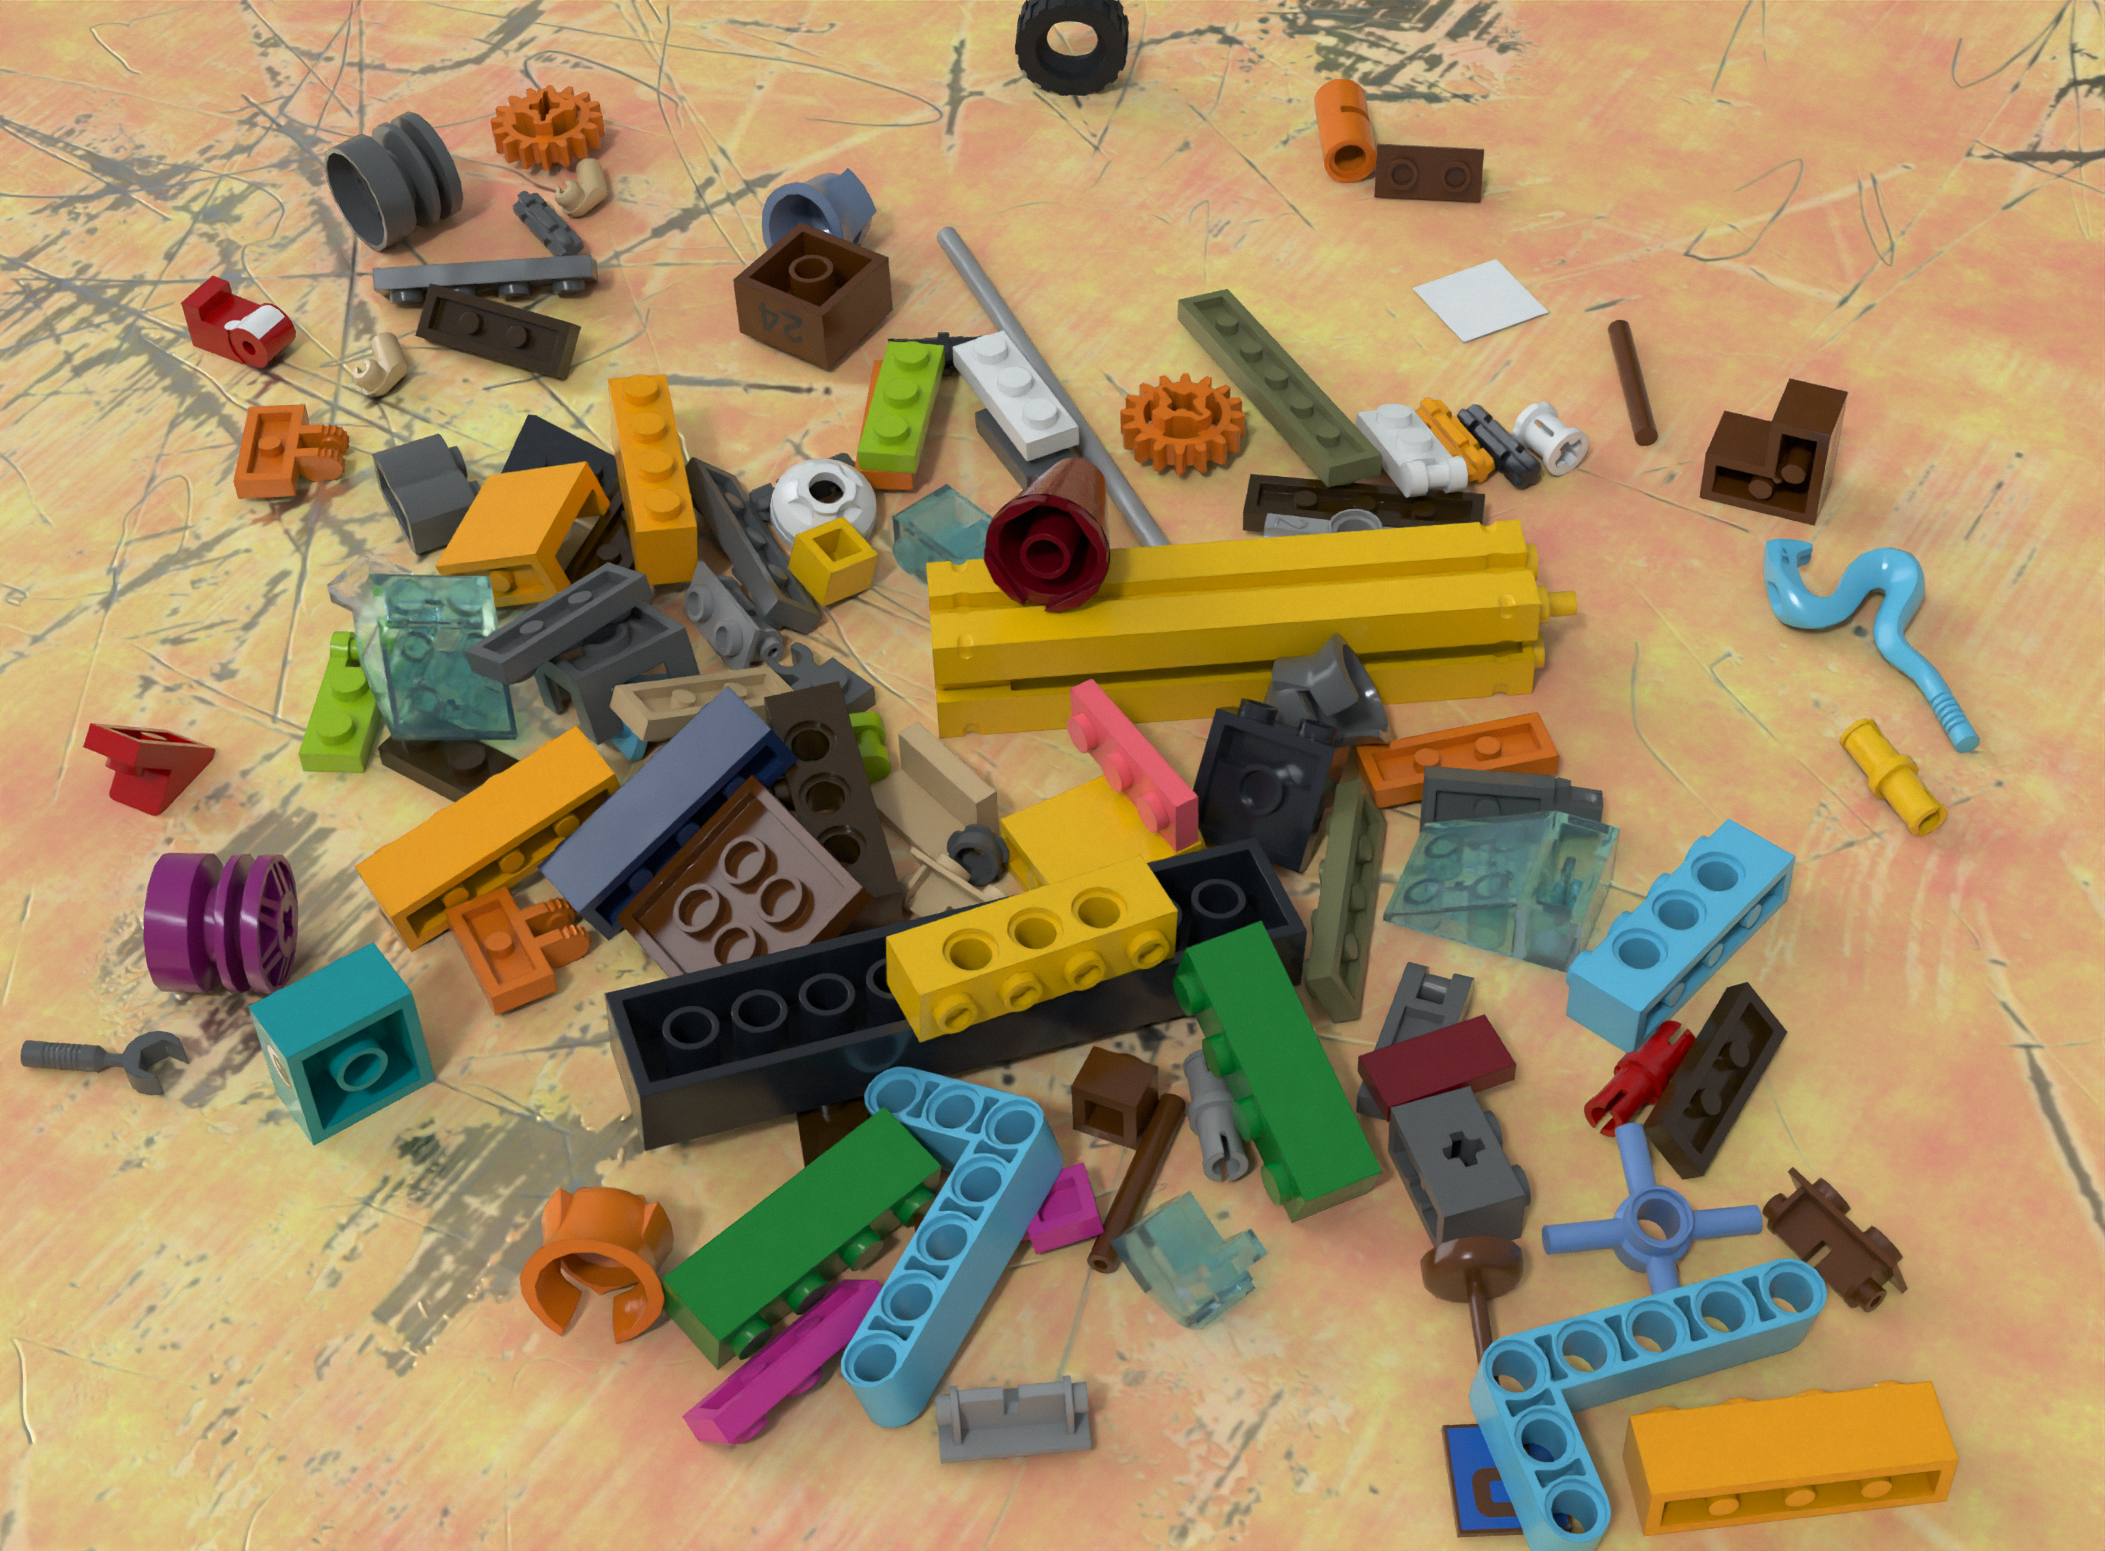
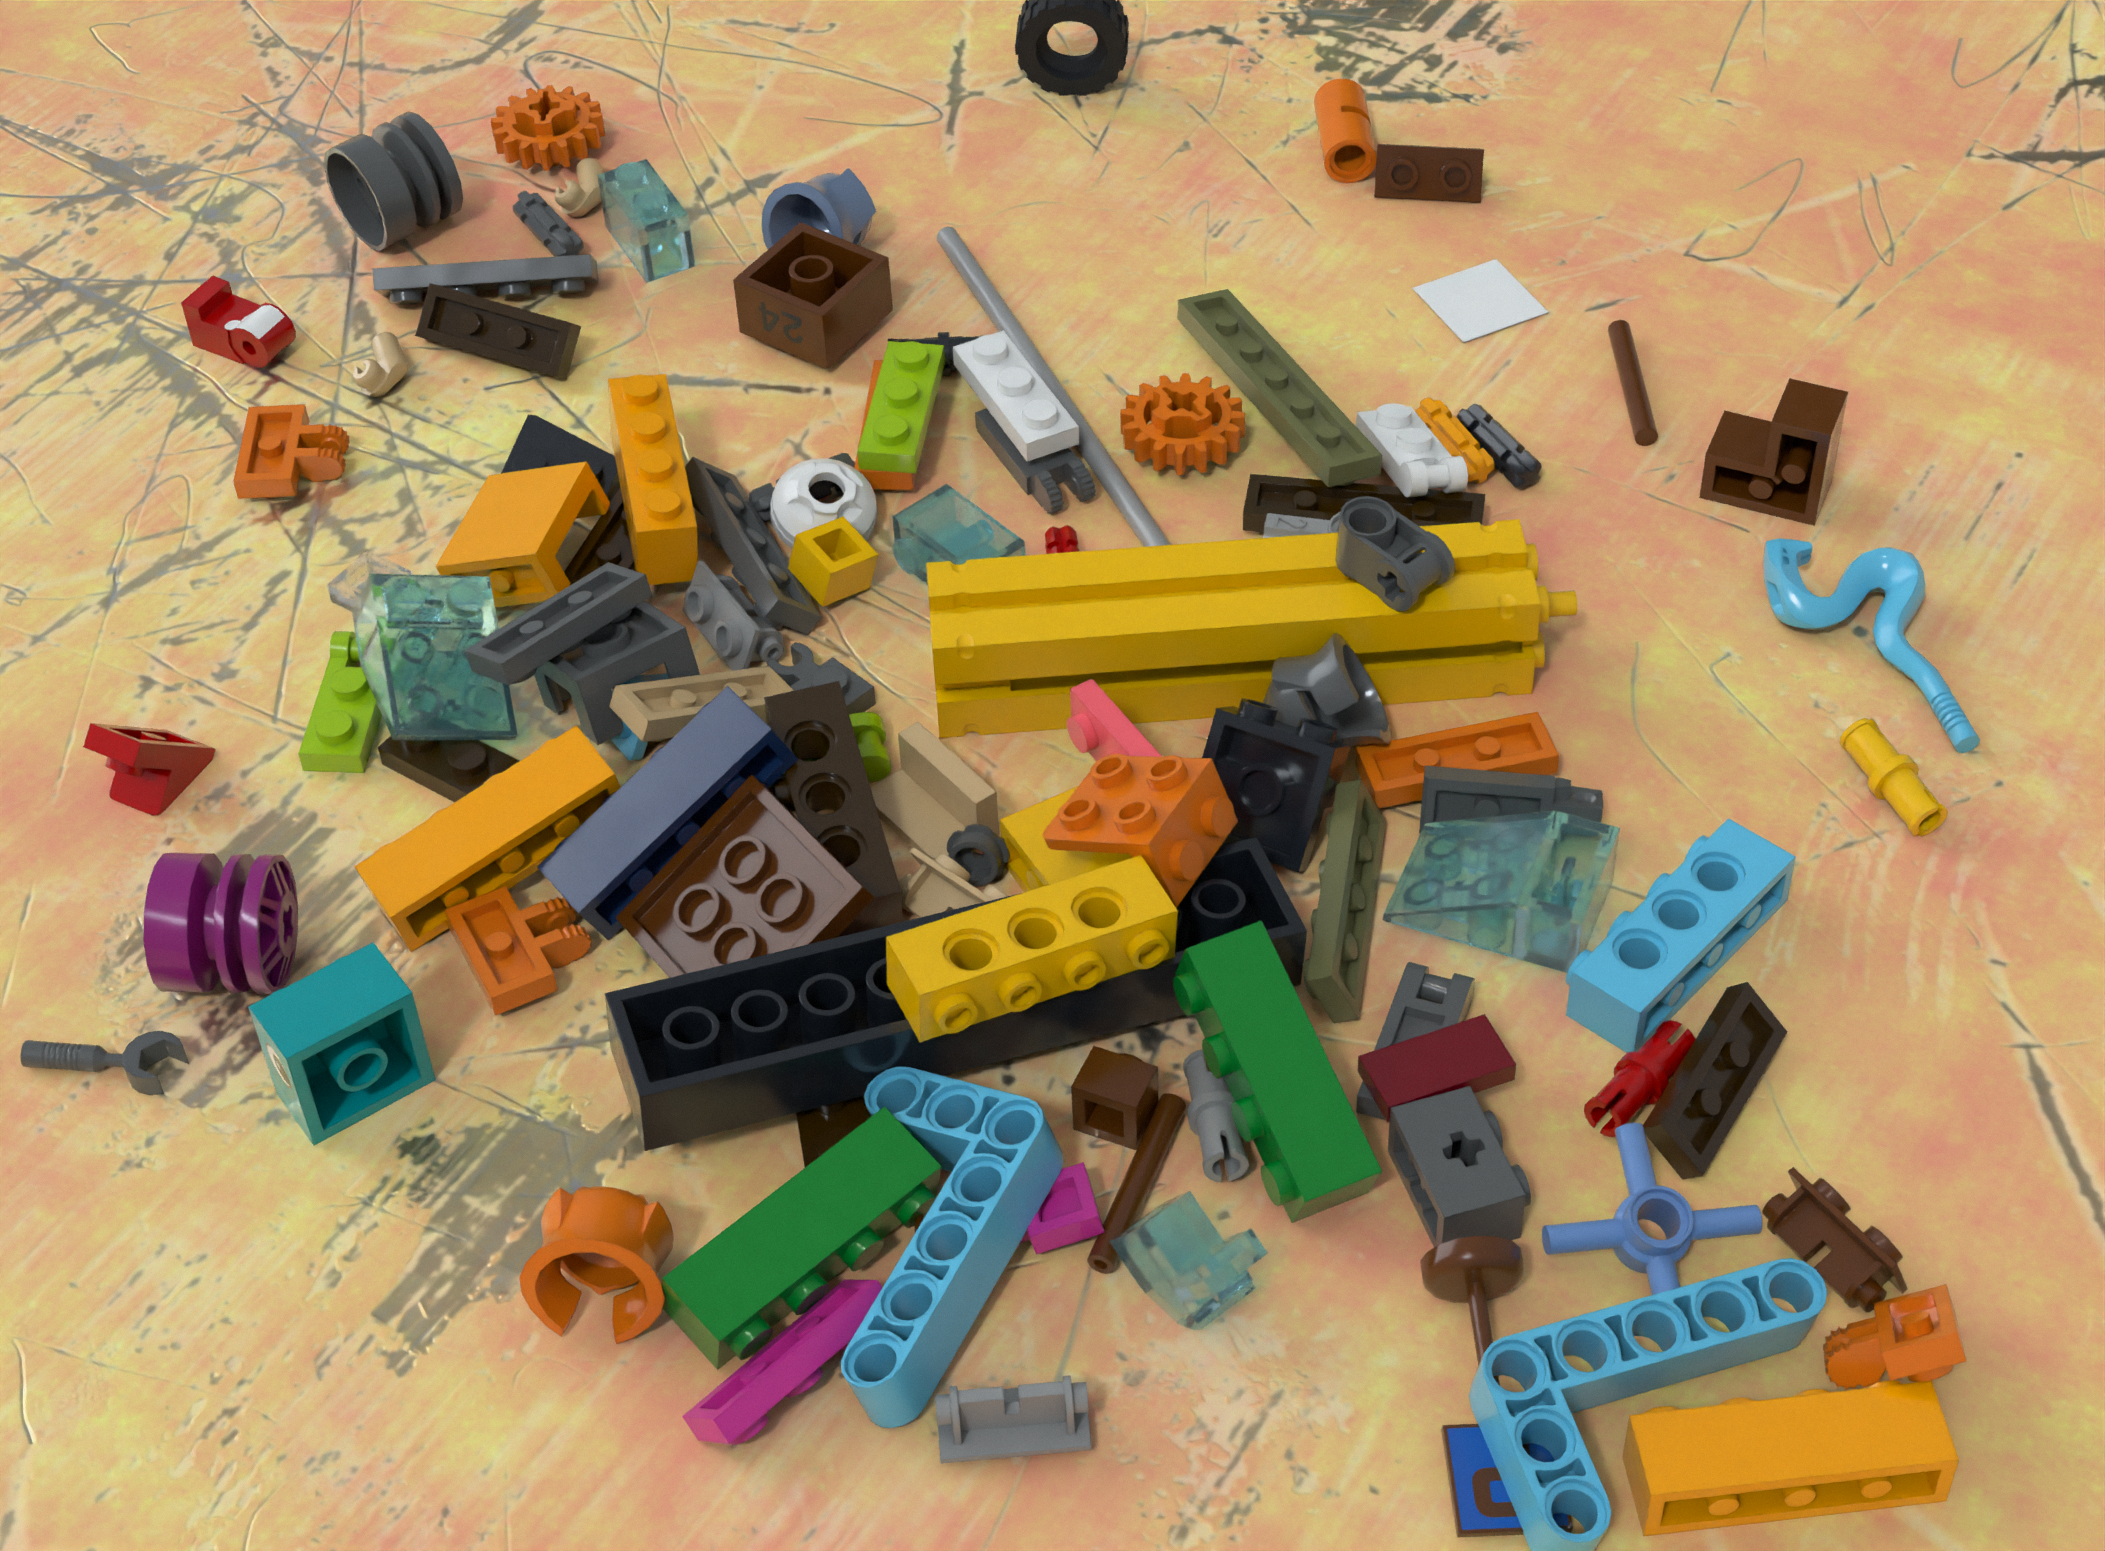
(425, 490): dark grey brick -> none
(646, 220): none -> clear light blue brick
(1052, 538): dark red cone -> none
(1149, 807): none -> orange bracket
(1385, 552): none -> dark grey piece
(1550, 438): white bush -> none
(1908, 1337): none -> orange hinge

